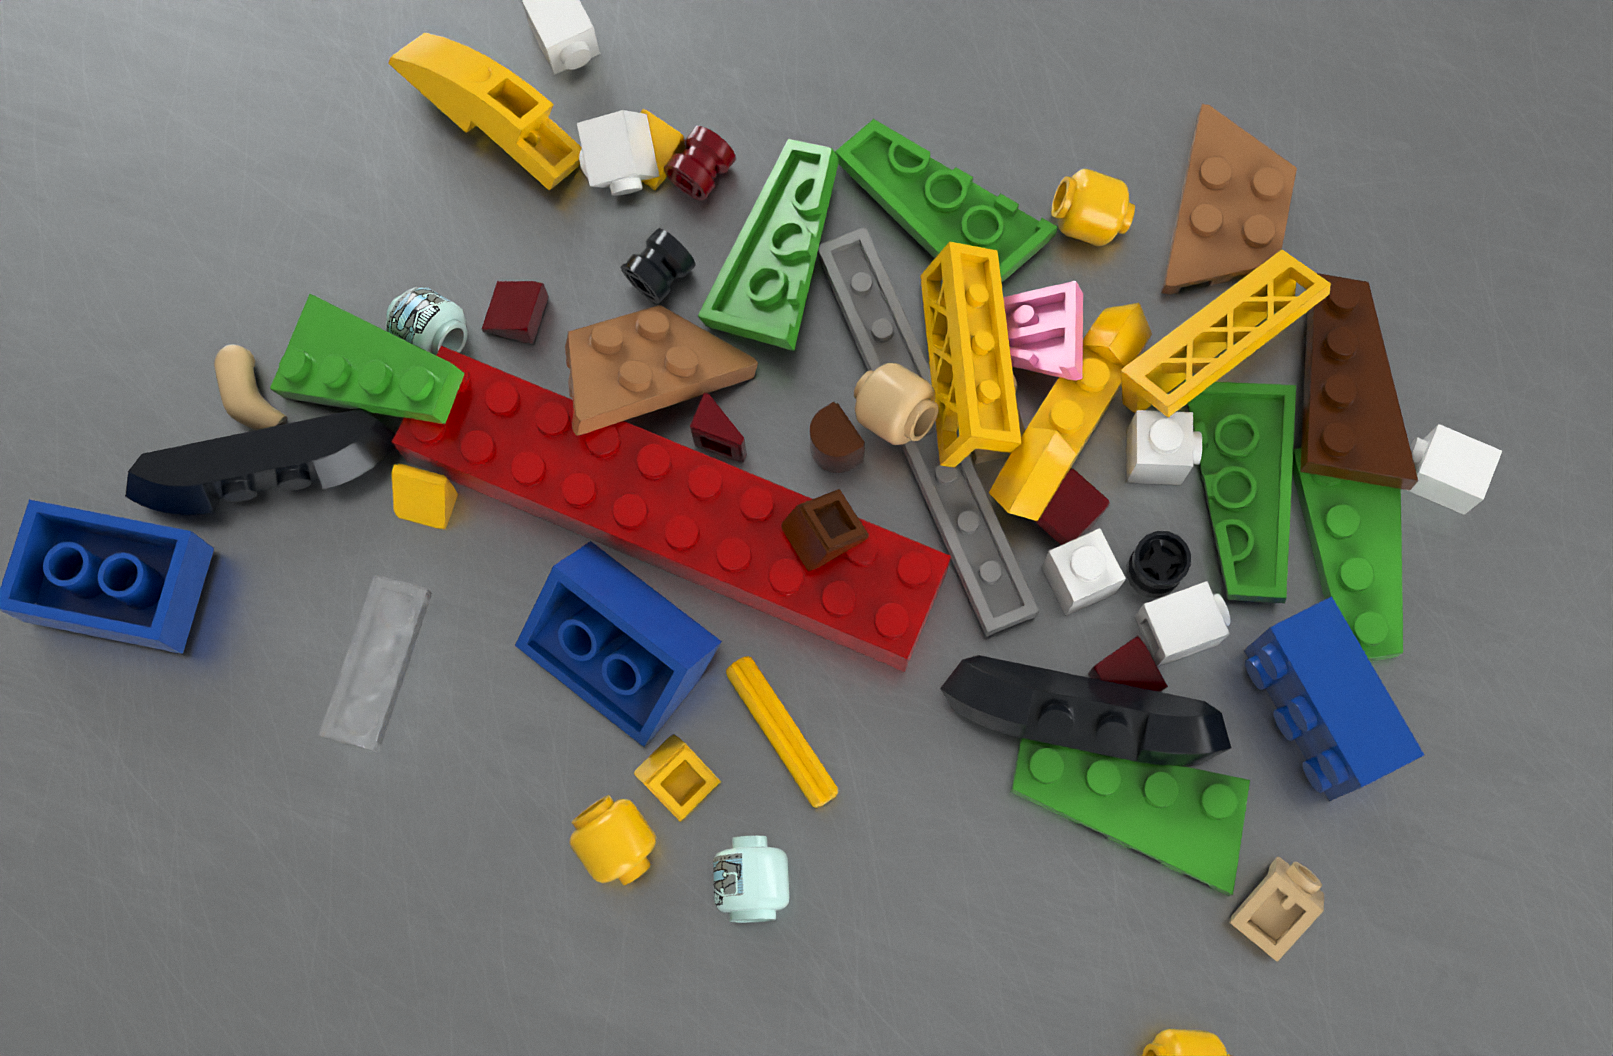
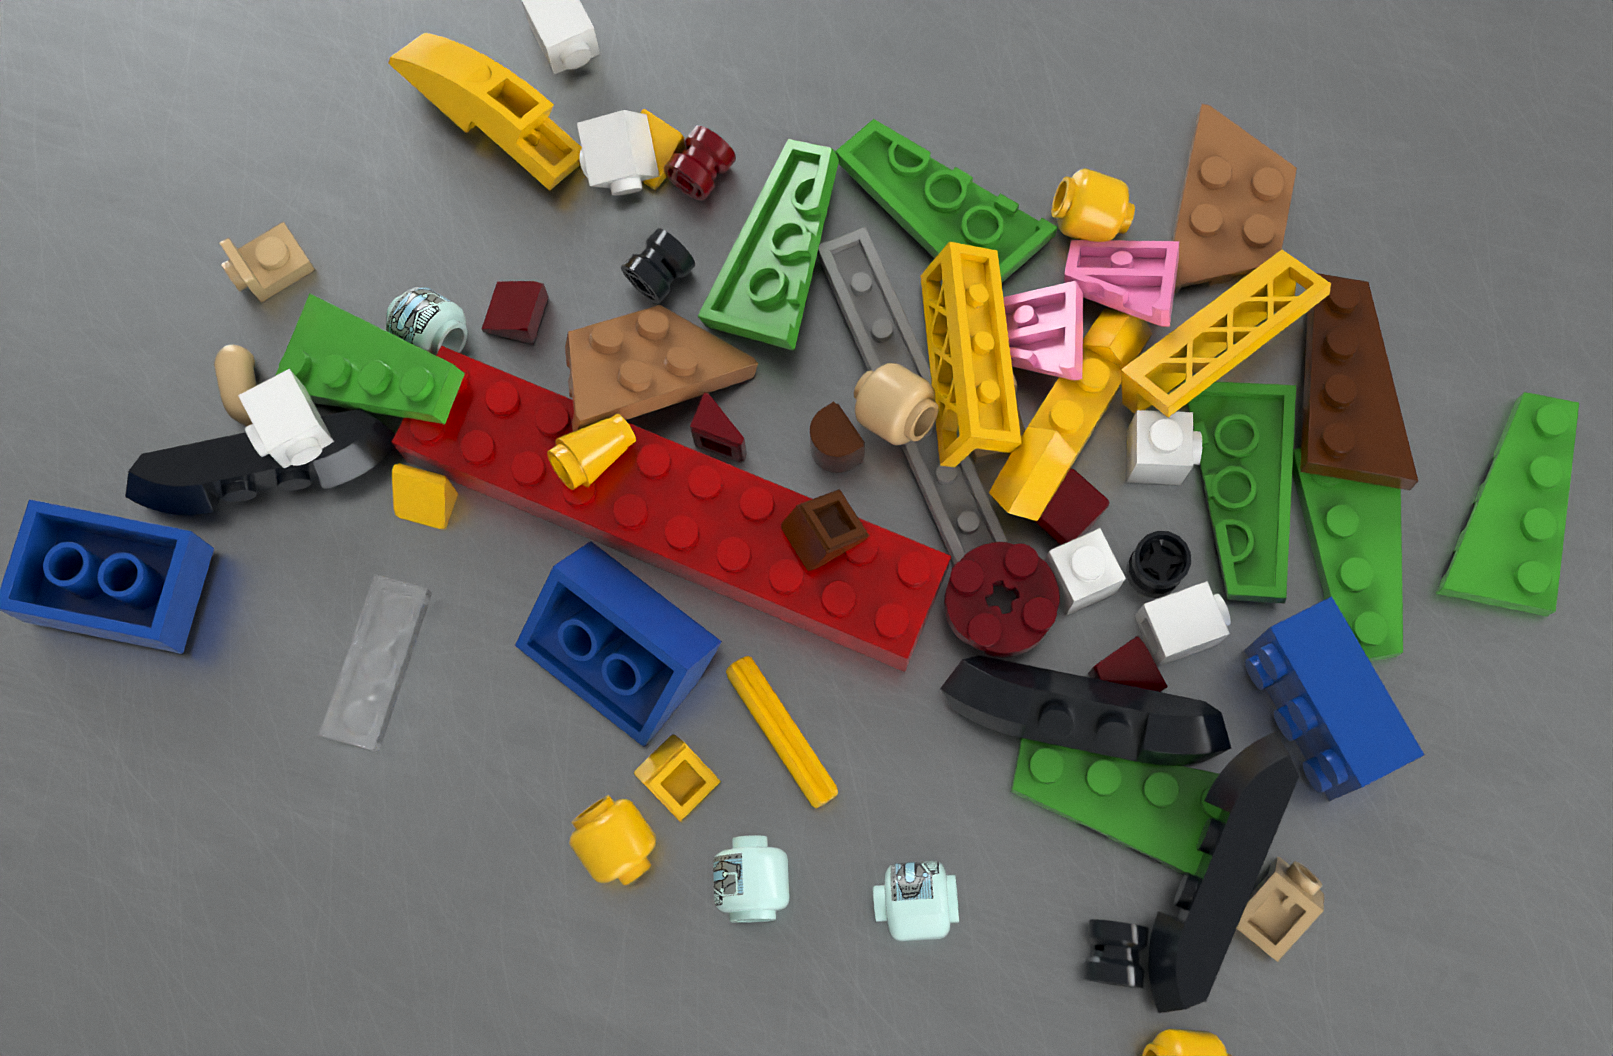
(266, 262): none -> tan bracket
(285, 421): none -> white brick
(590, 450): none -> yellow cone
(917, 901): none -> light aqua head
(1017, 570): none -> dark red plate
(1116, 953): none -> black wheel
(1127, 275): none -> bright pink wing
(1192, 946): none -> black brick
(1453, 468): white brick -> none
(1519, 515): none -> bright green wing

